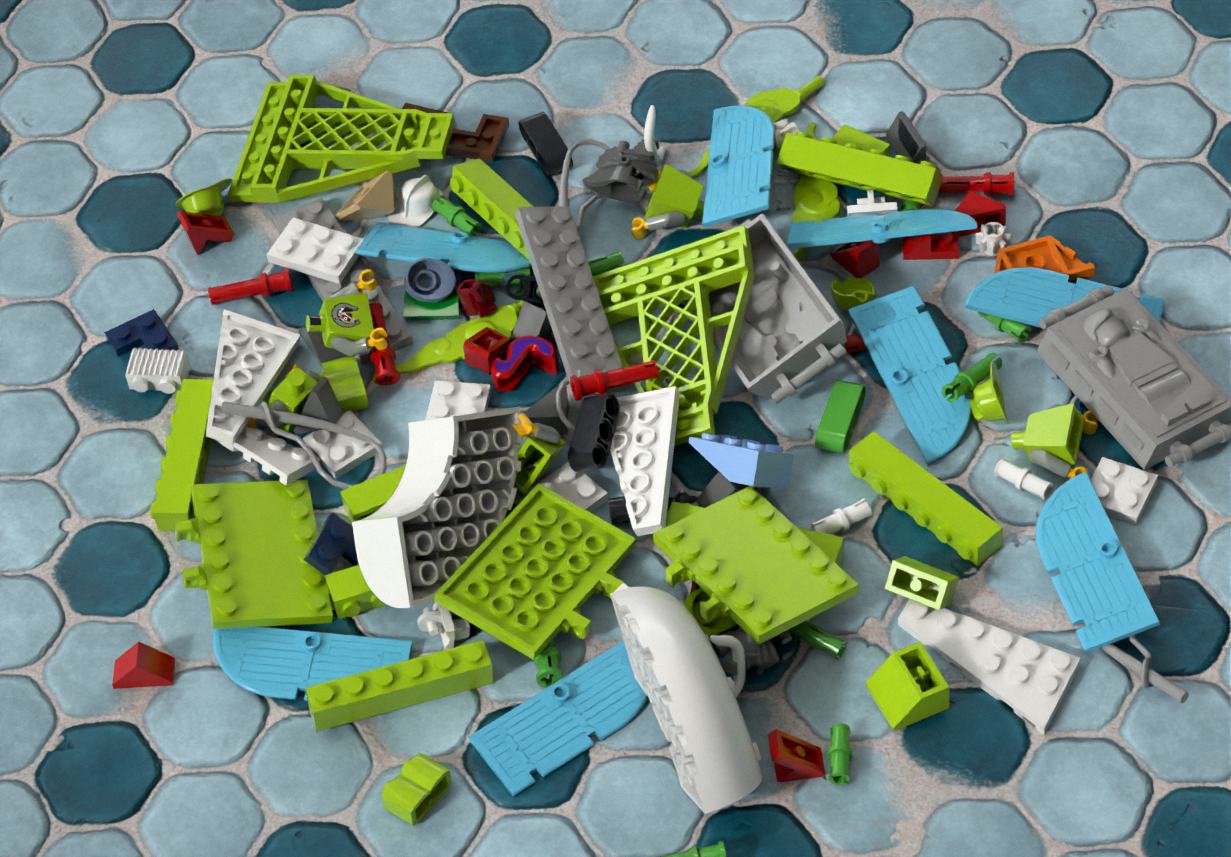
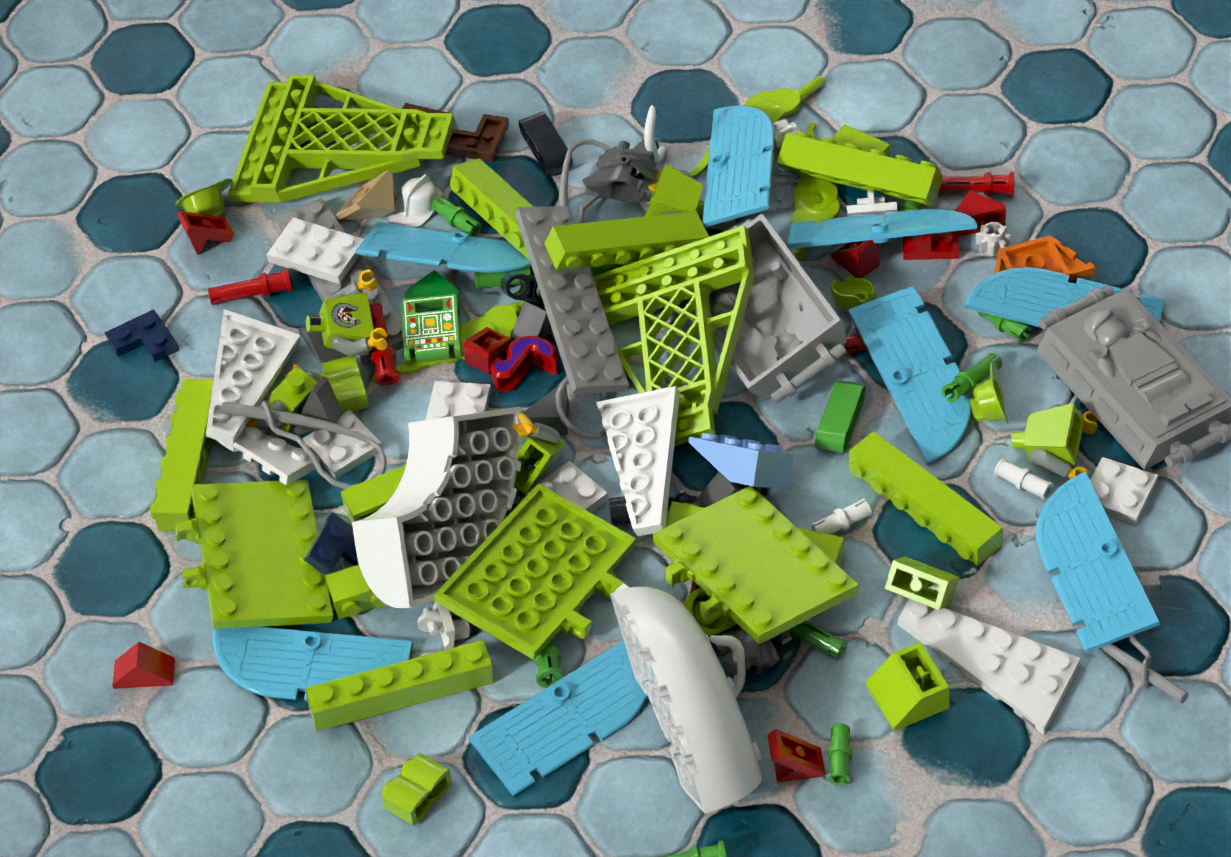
(157, 370): white brick -> none
(429, 280): sand blue hat -> none
(431, 331): none -> bright green container
(476, 298): dark red piece -> none
(593, 433): black beam -> none
(601, 381): red pin -> none
(621, 239): none -> lime brick
(906, 139): dark grey slope -> none

